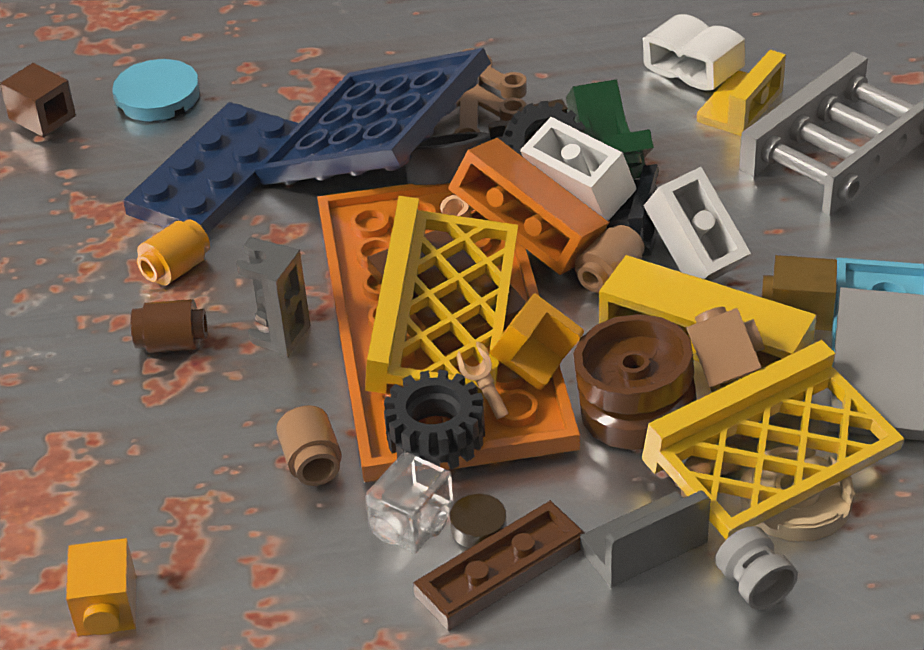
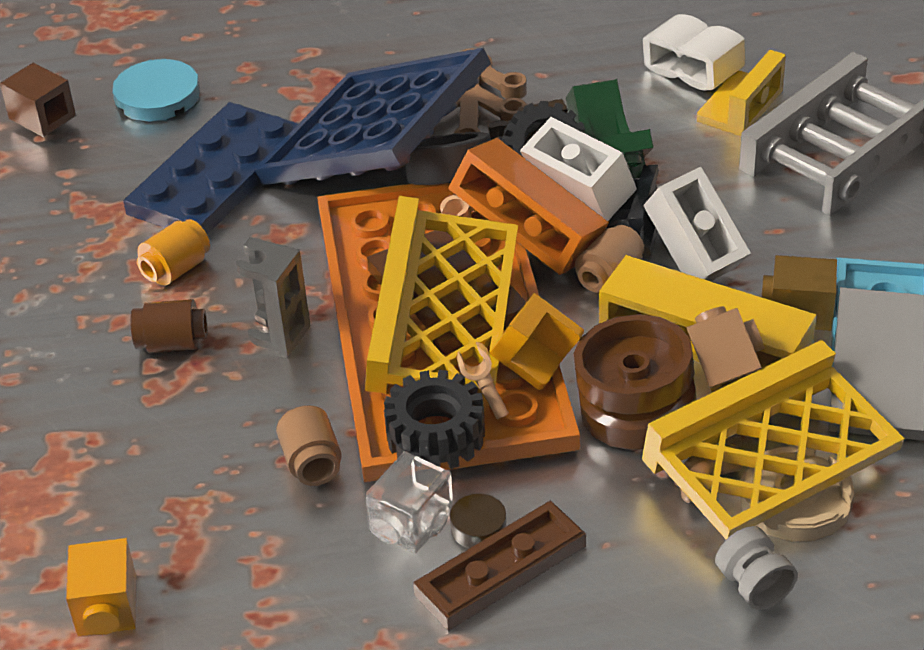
(647, 536): dark grey panel -> none

